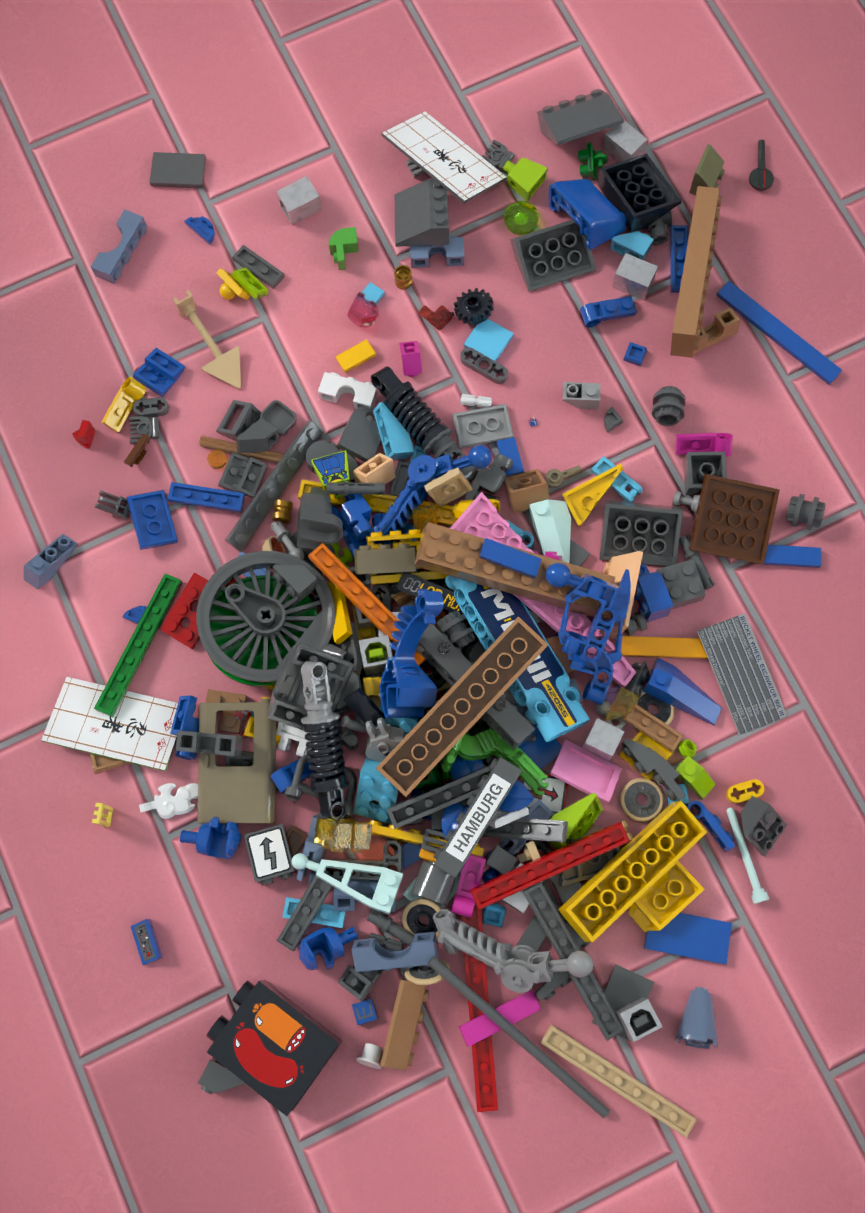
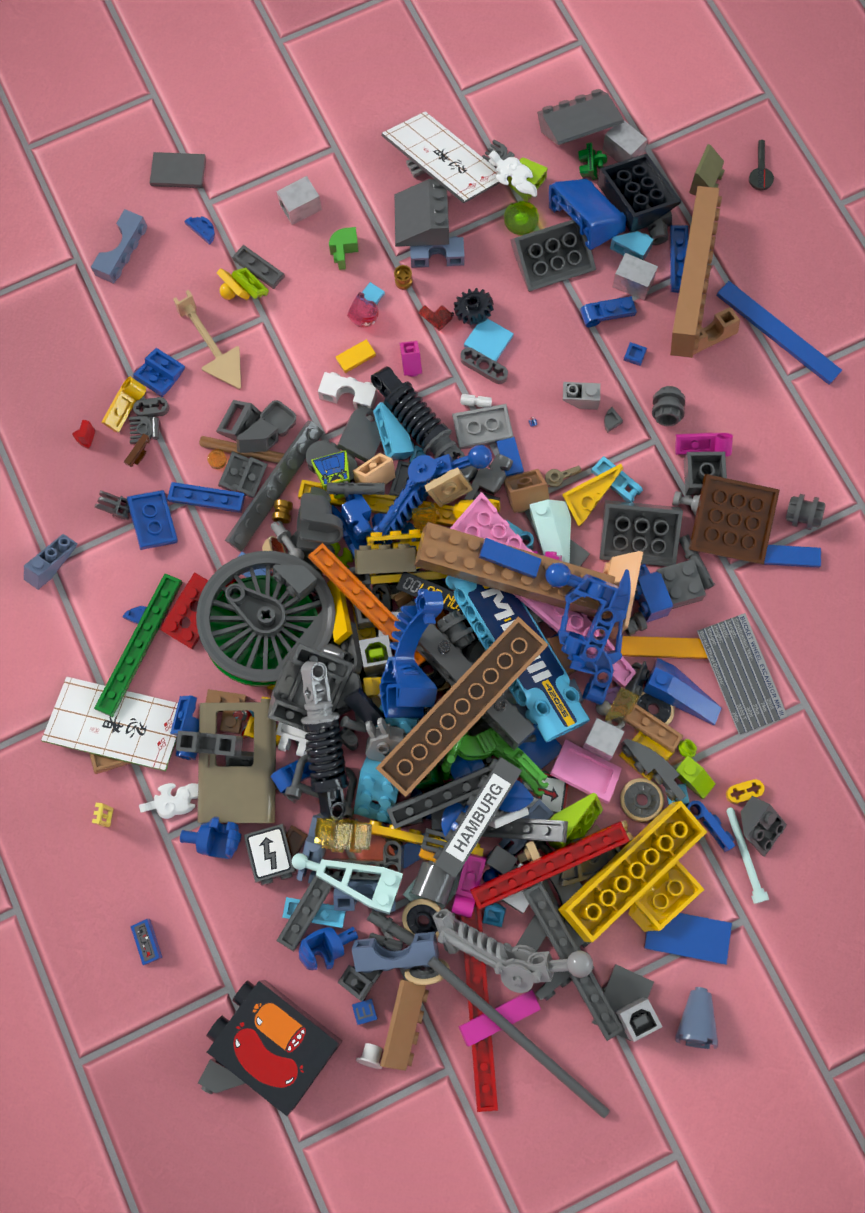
(512, 167): none -> white piece
(618, 1081): tan tile -> none

